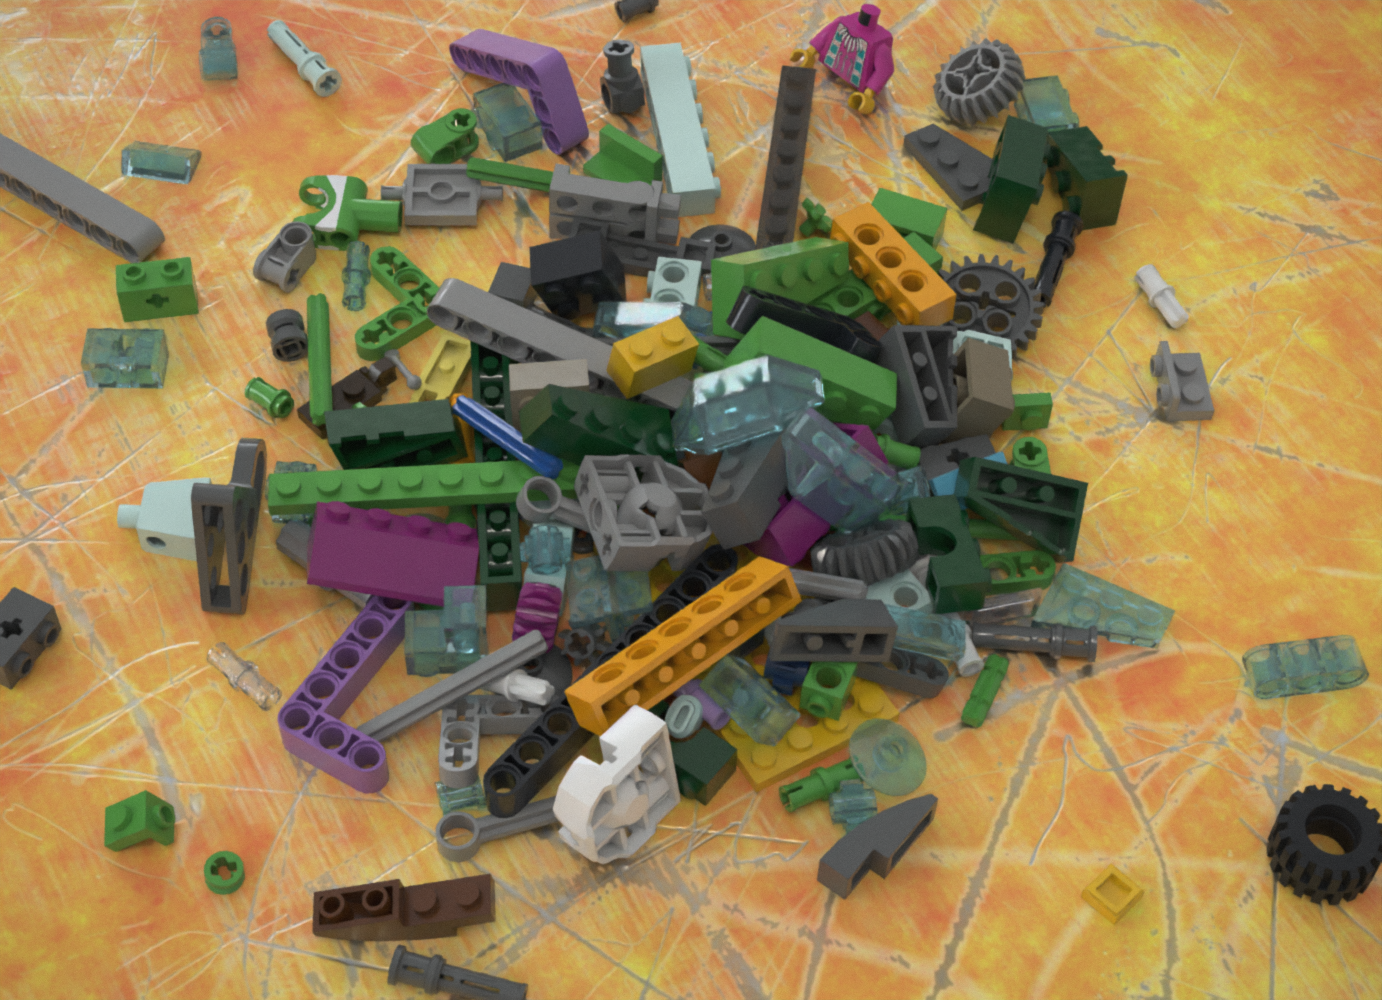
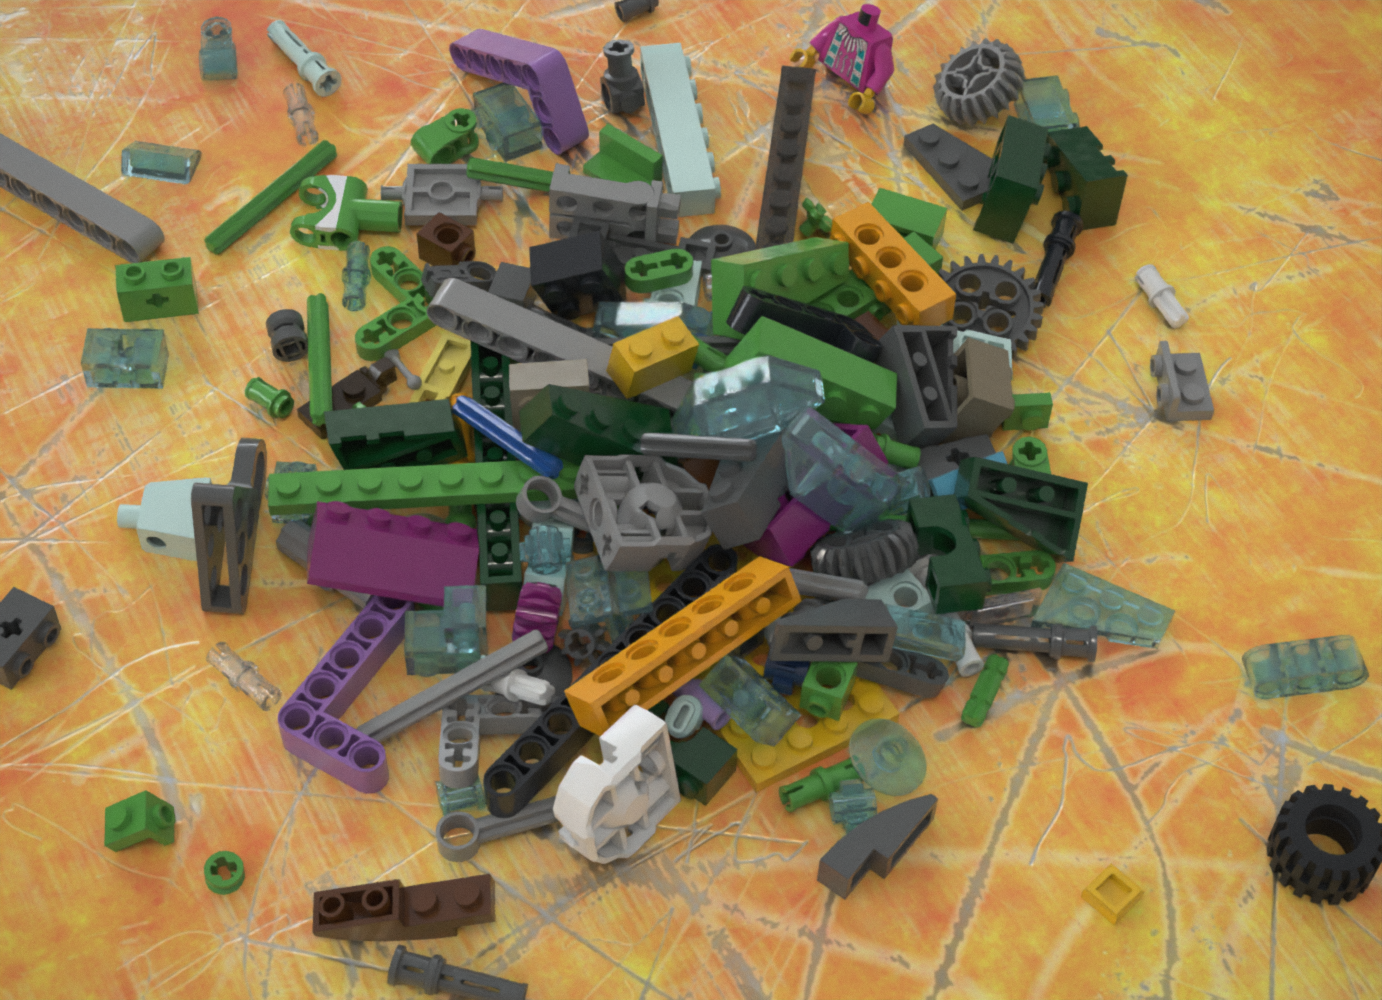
(270, 197): none -> bright green axle
(287, 256): light grey piece -> none
(301, 114): none -> clear pin
(445, 242): none -> reddish brown brick
(465, 271): none -> dark grey piece
(658, 270): none -> bright green beam
(699, 447): none -> dark grey axle

